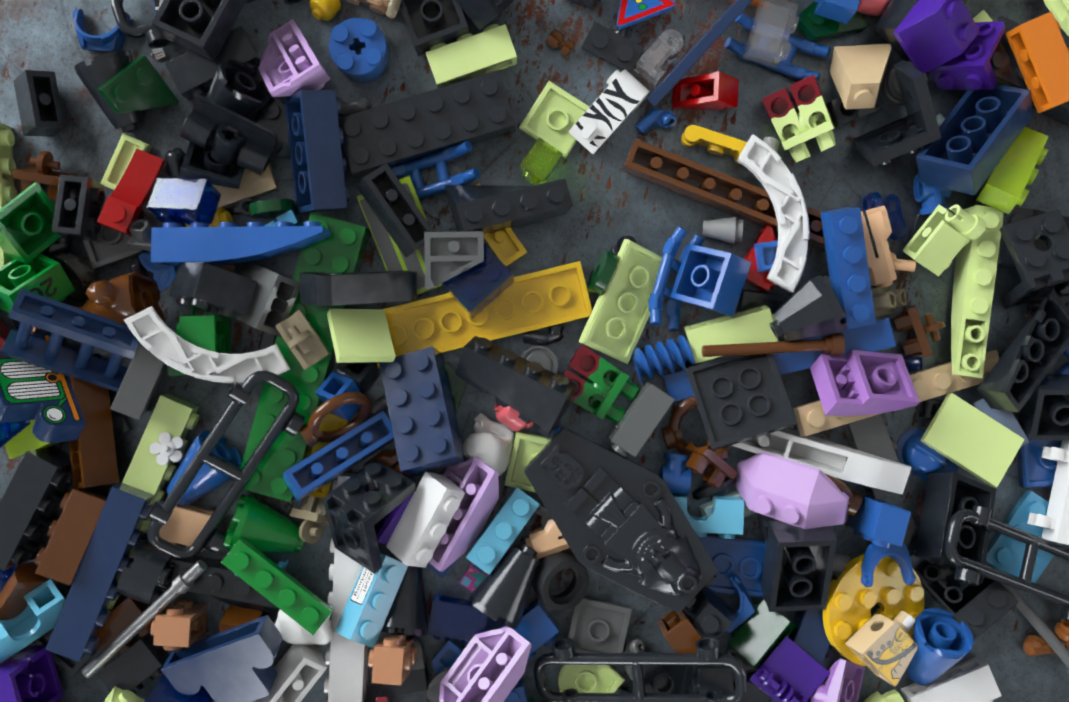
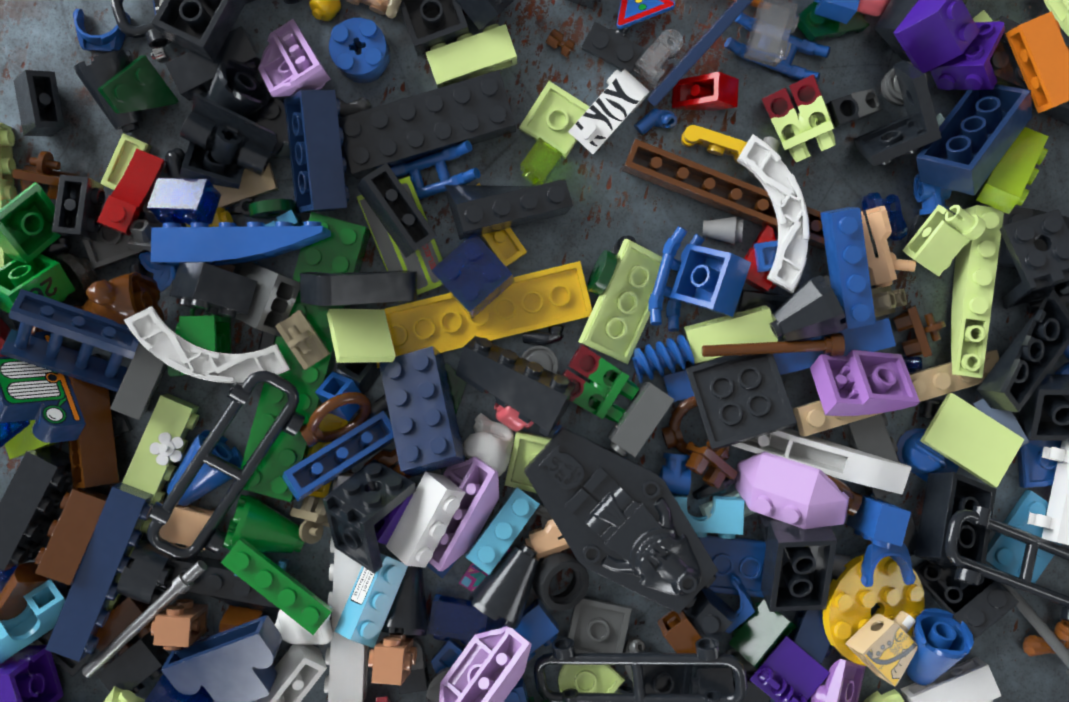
(451, 254): dark grey wing -> none
(859, 73): tan slope -> none

